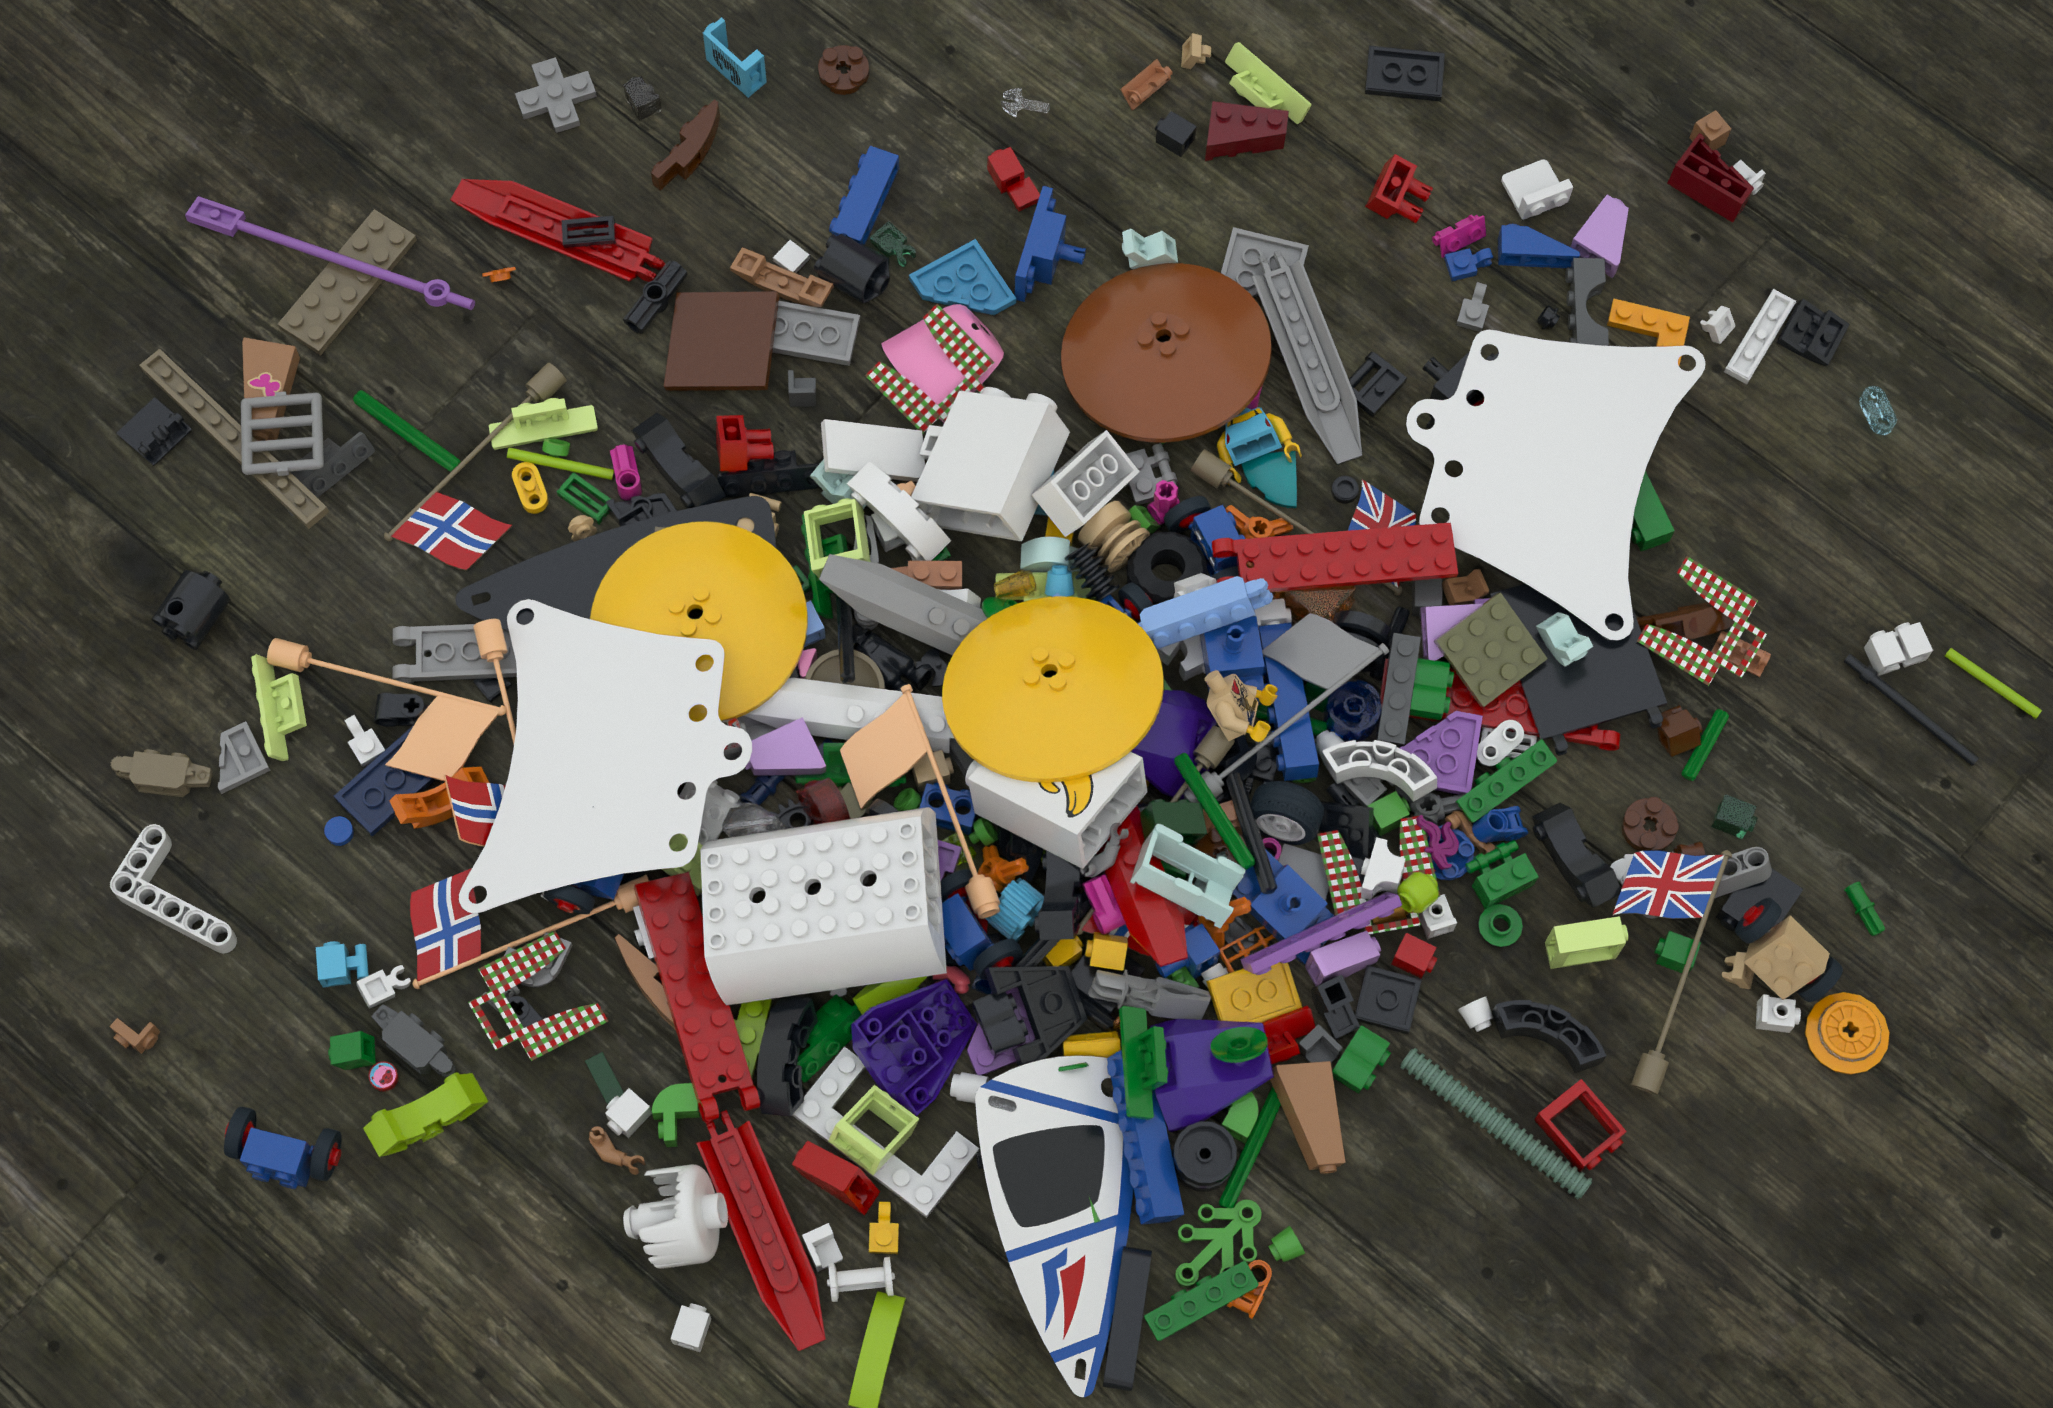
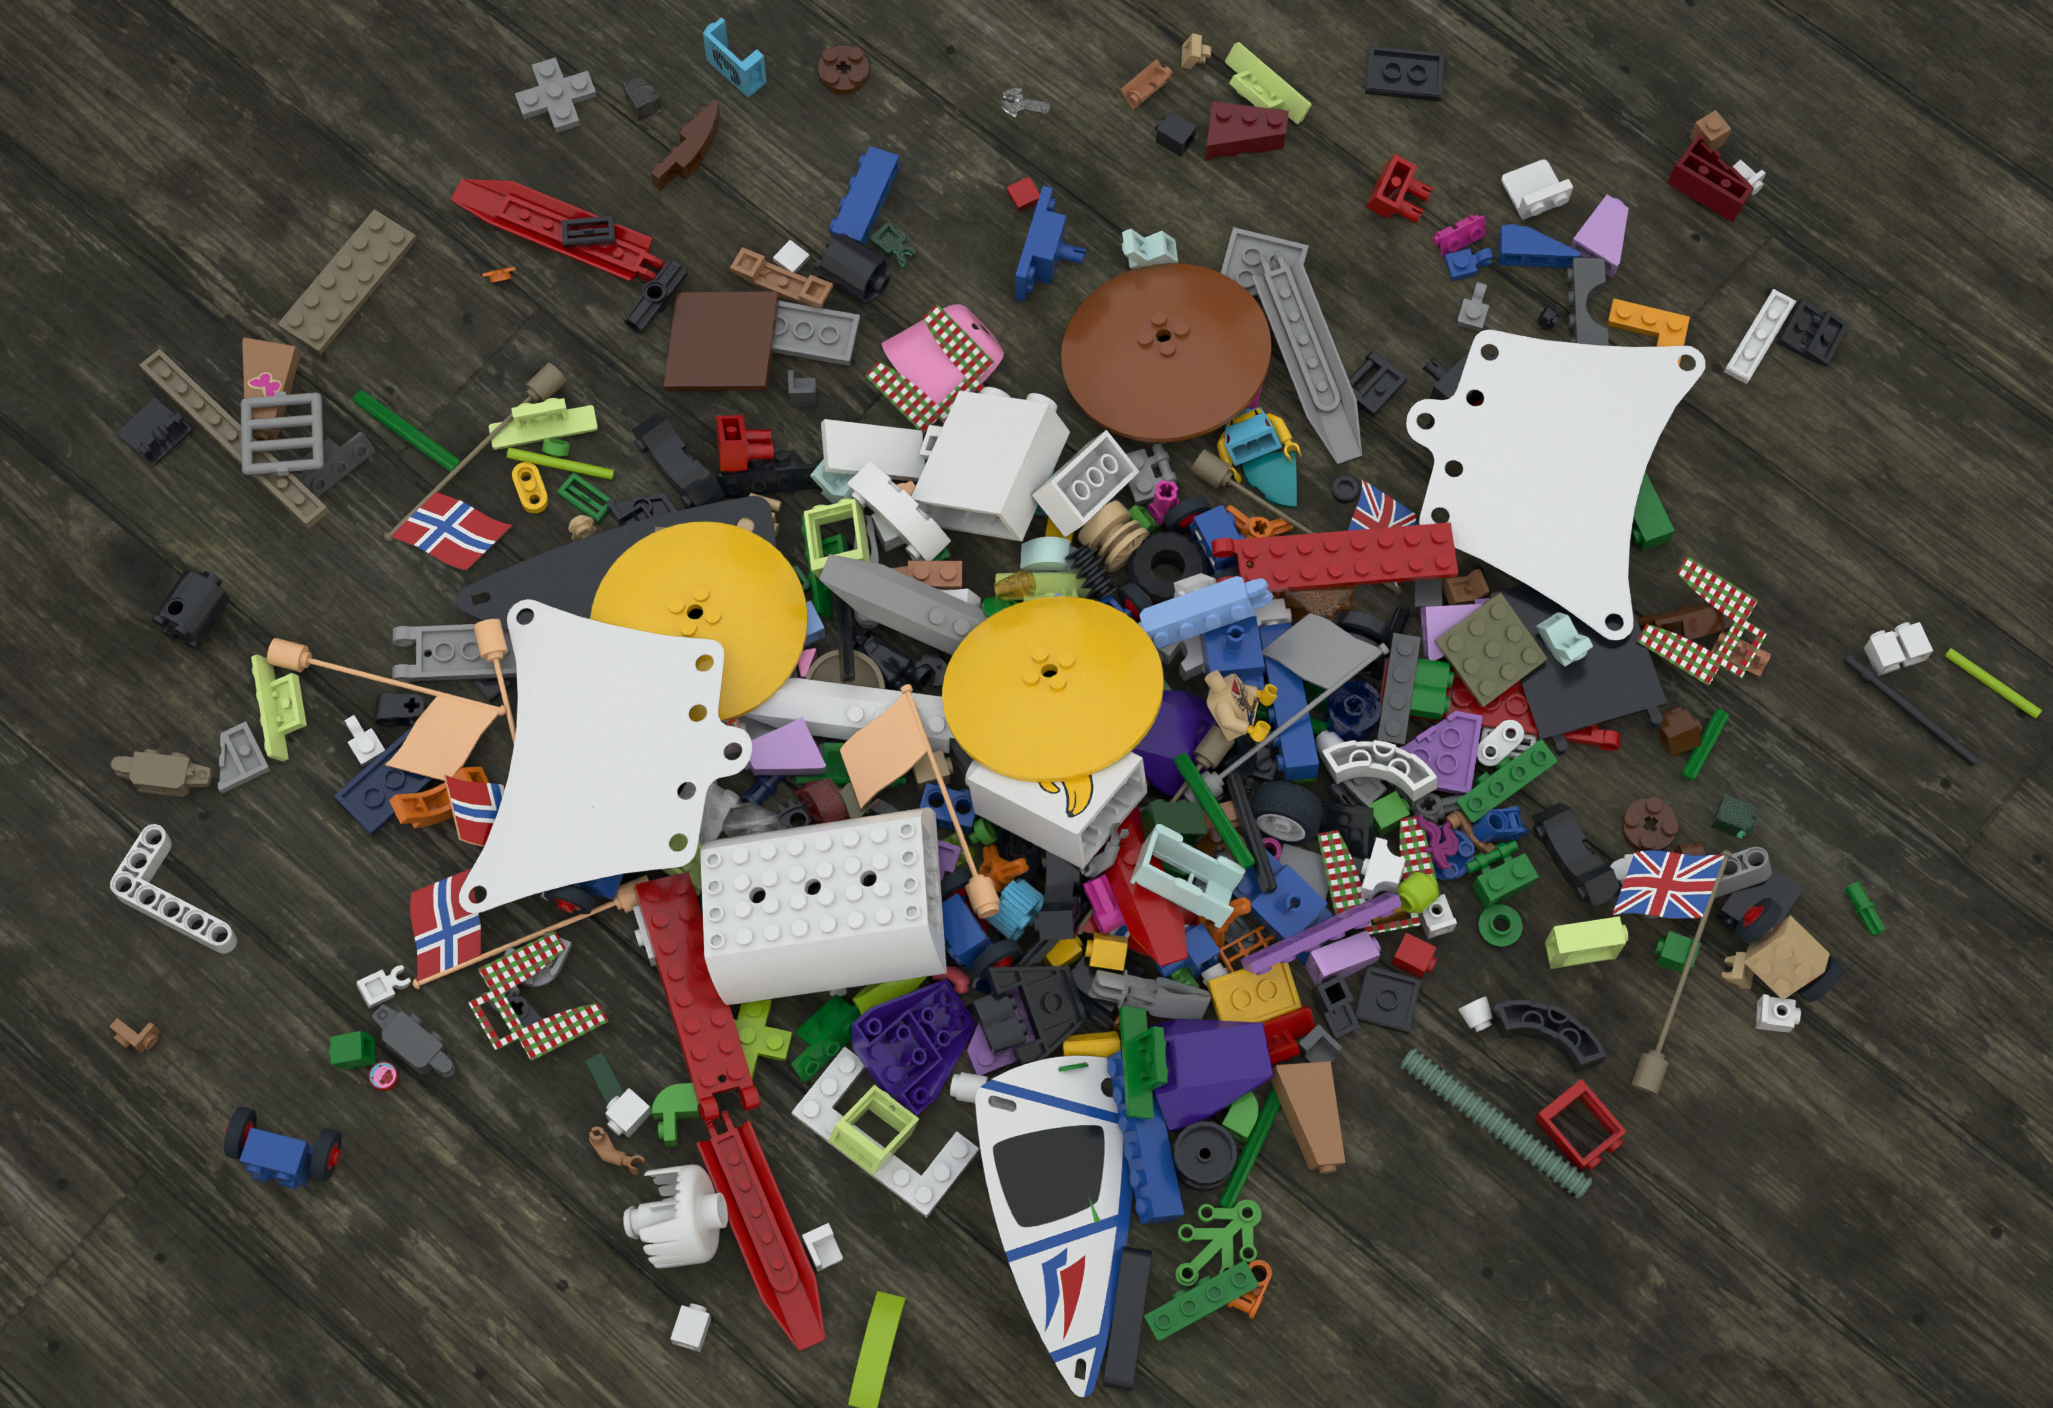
(230, 220): medium lavender bar -> none
(335, 963): medium azure brick -> none
(339, 831): blue tile -> none
(424, 1117): lime brick -> none
(626, 471): dark pink piece -> none
(646, 976): medium nougat slope -> none
(777, 1071): black brick -> none
(836, 1177): red slope -> none
(860, 1279): white hose -> none
(884, 1235): yellow plate -> none
(907, 800): bright green tile -> none
(964, 279): dark azure plate -> none
(1004, 168): red brick -> none
(1059, 581): medium azure hat -> none
(1239, 1044): green dish -> none
(1286, 1245): bright green hat -> none
(1360, 1060): green brick -> none
(1719, 324): white tile -> none
(1834, 1046): light orange piece -> none
(1880, 409): clear light blue beam -> none

